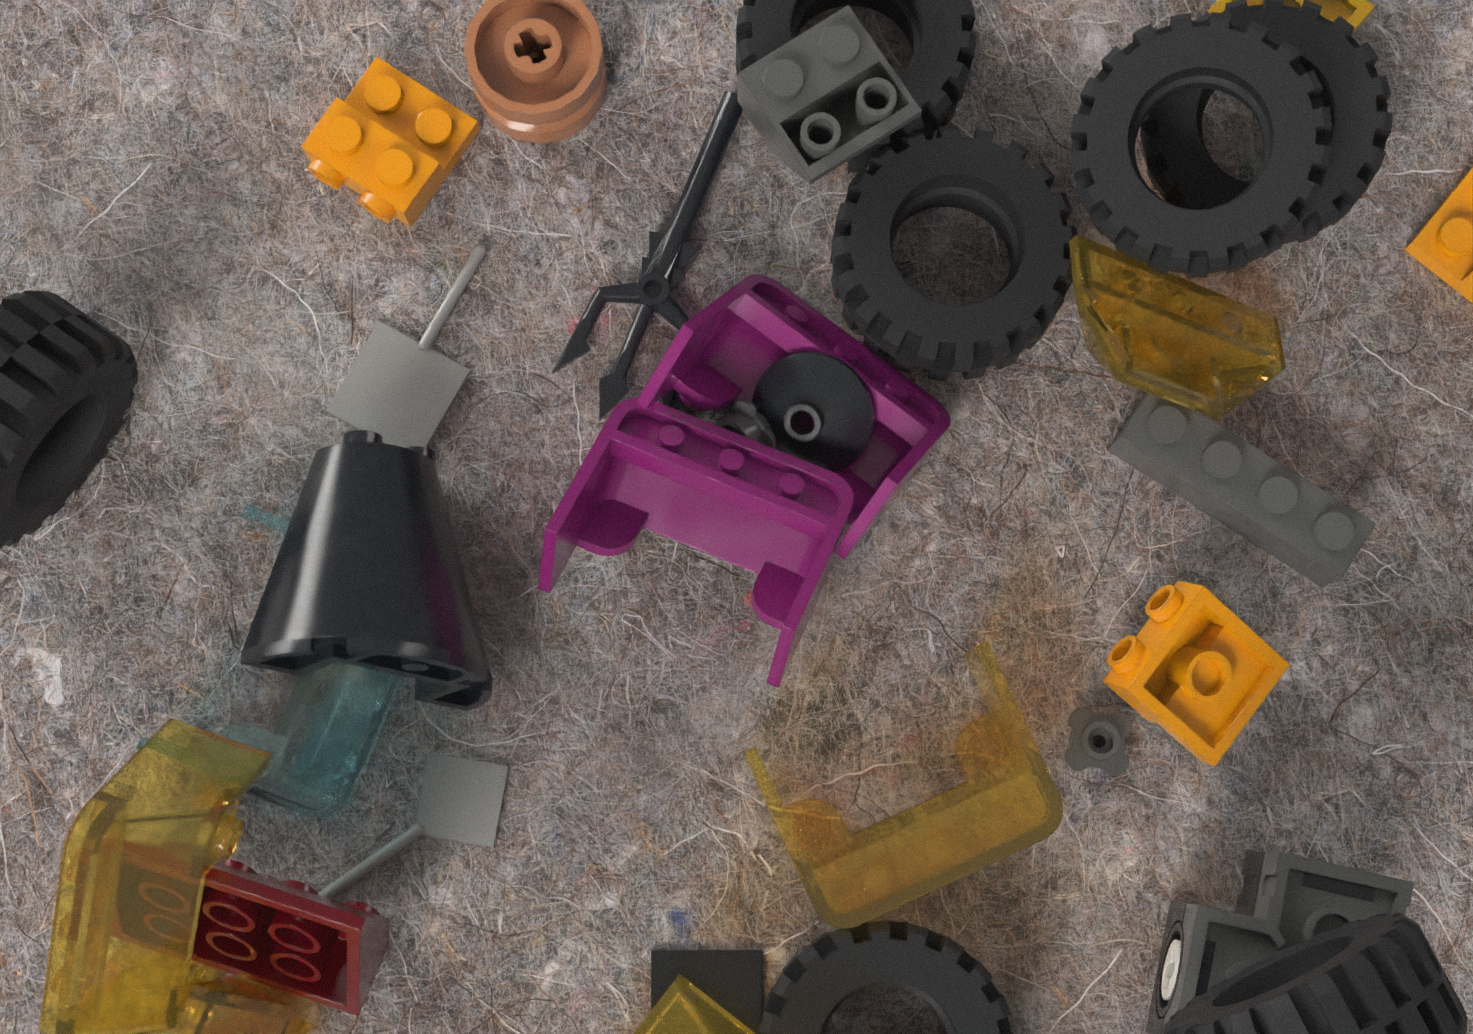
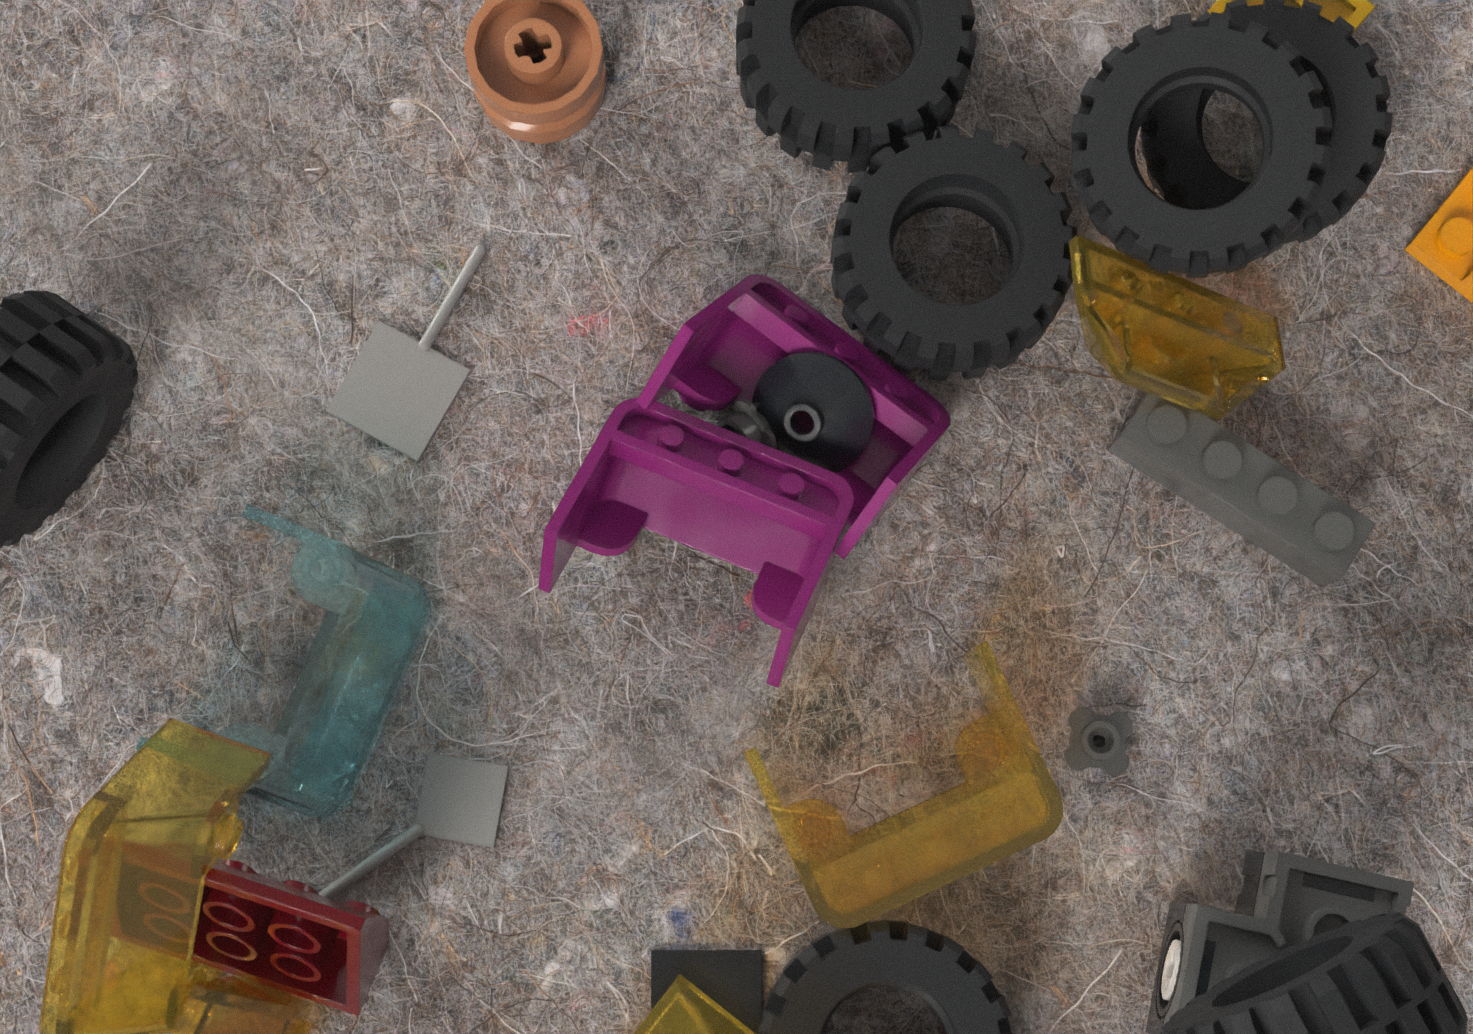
(373, 577): black cone -> none
(389, 143): light orange plate -> none
(662, 270): black piece -> none
(825, 96): dark grey slope -> none
(1194, 669): light orange plate -> none

